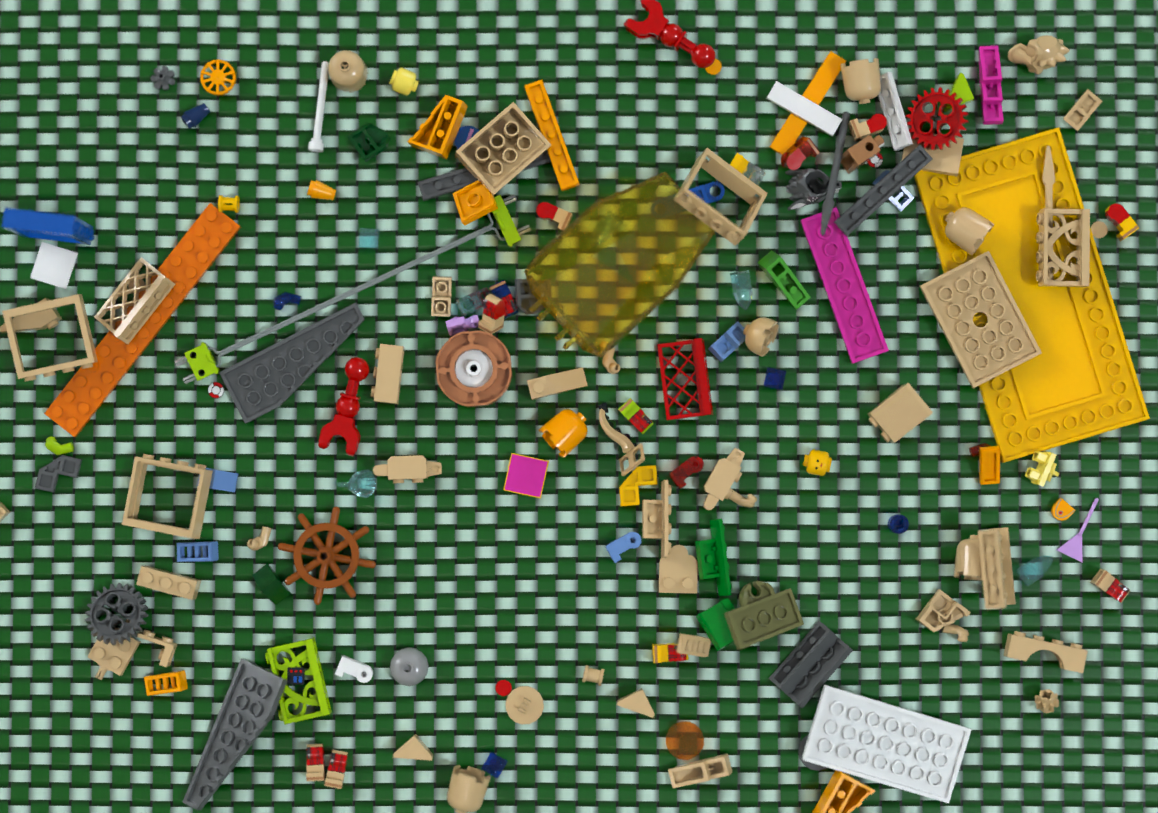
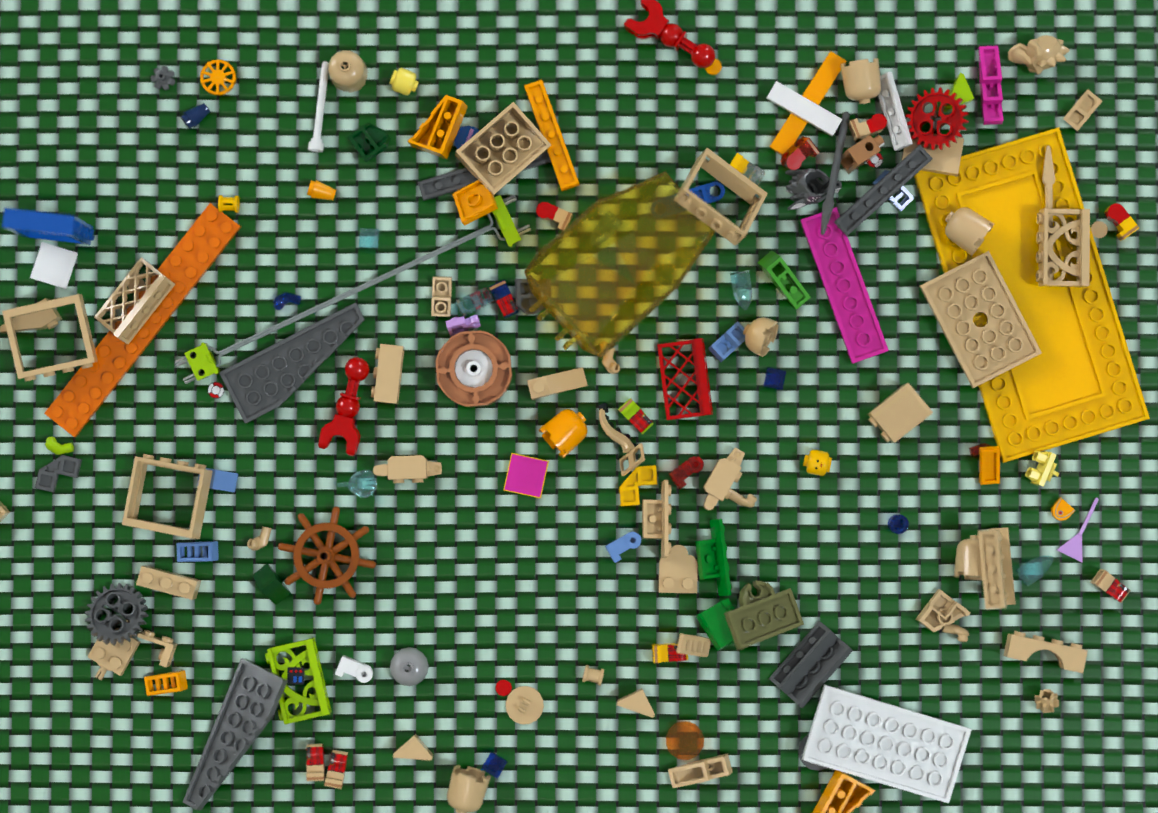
(493, 314): leg -> none

